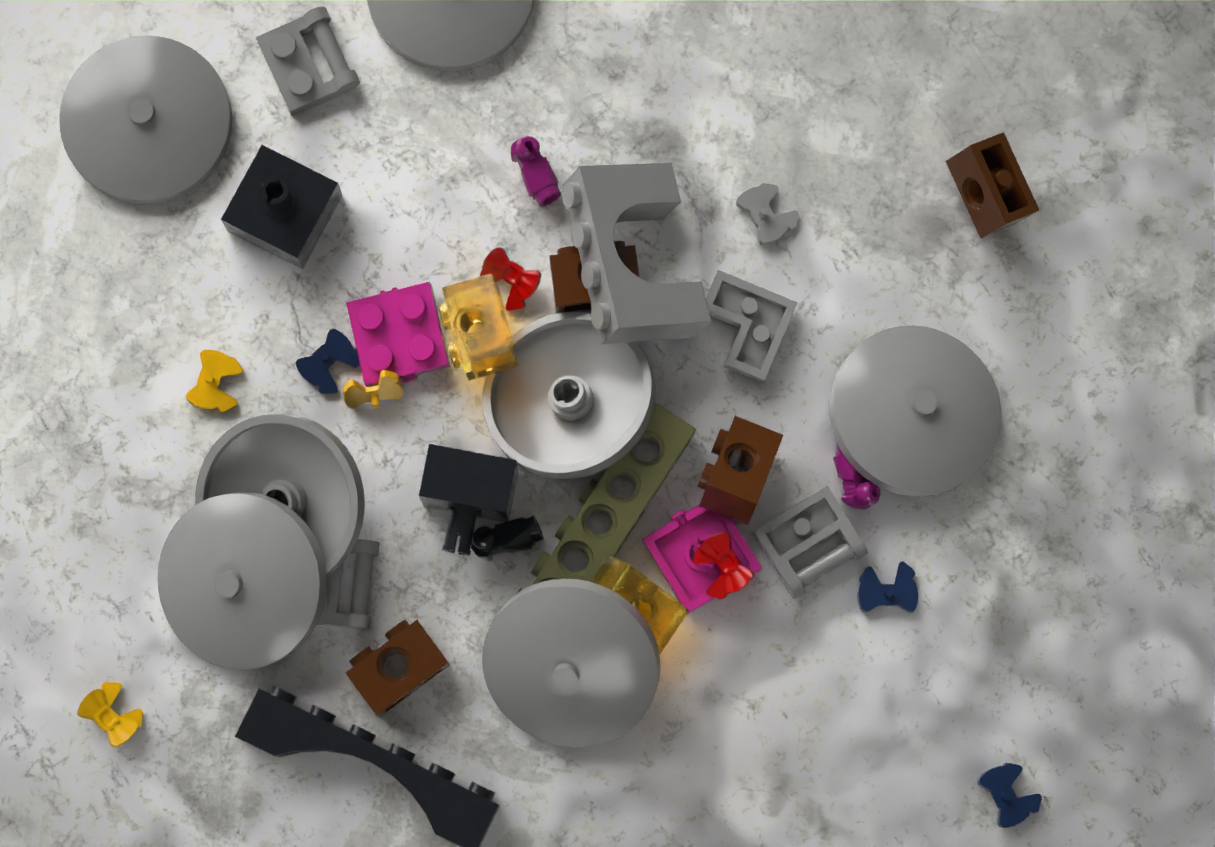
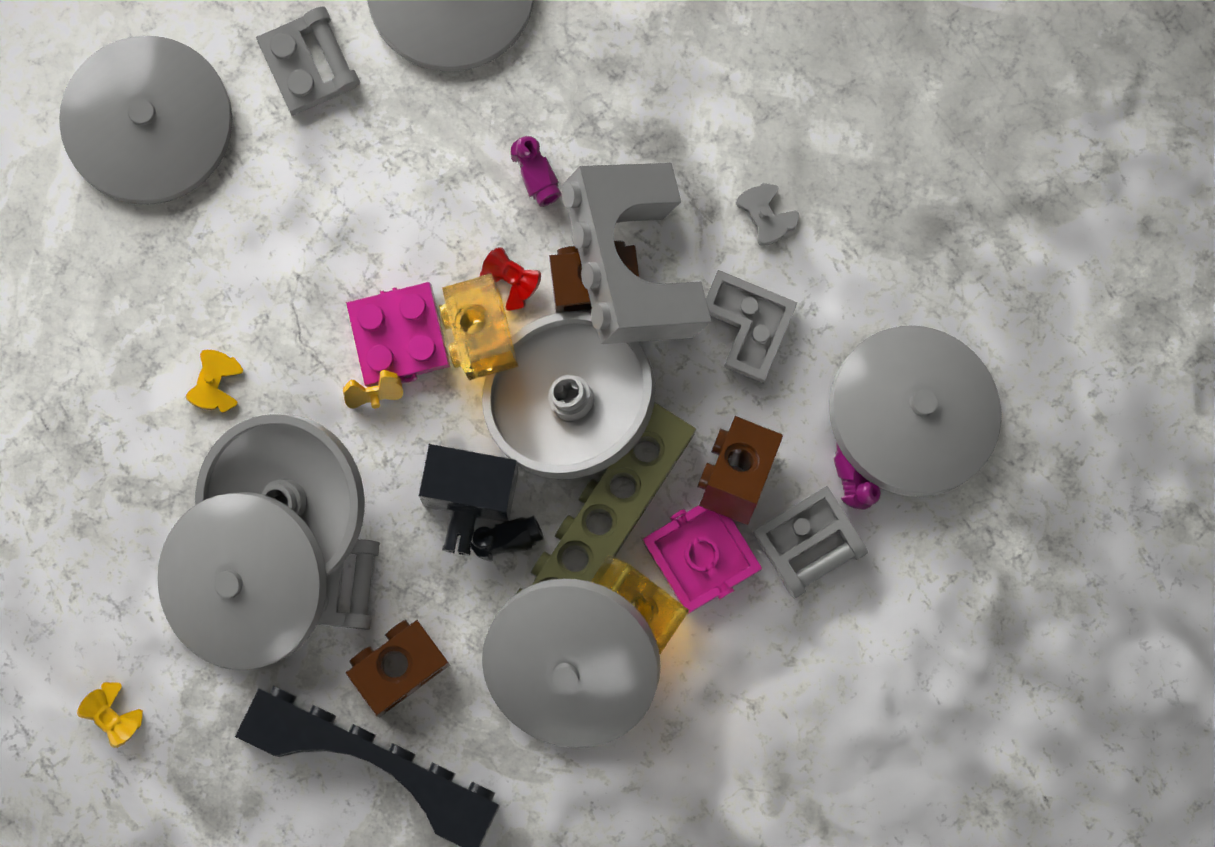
(282, 206): black brick -> none
(315, 367): dark blue piece -> none
(734, 576): red piece -> none
(901, 593): dark blue piece -> none
(992, 185): reddish brown brick -> none
(1011, 809): dark blue piece -> none

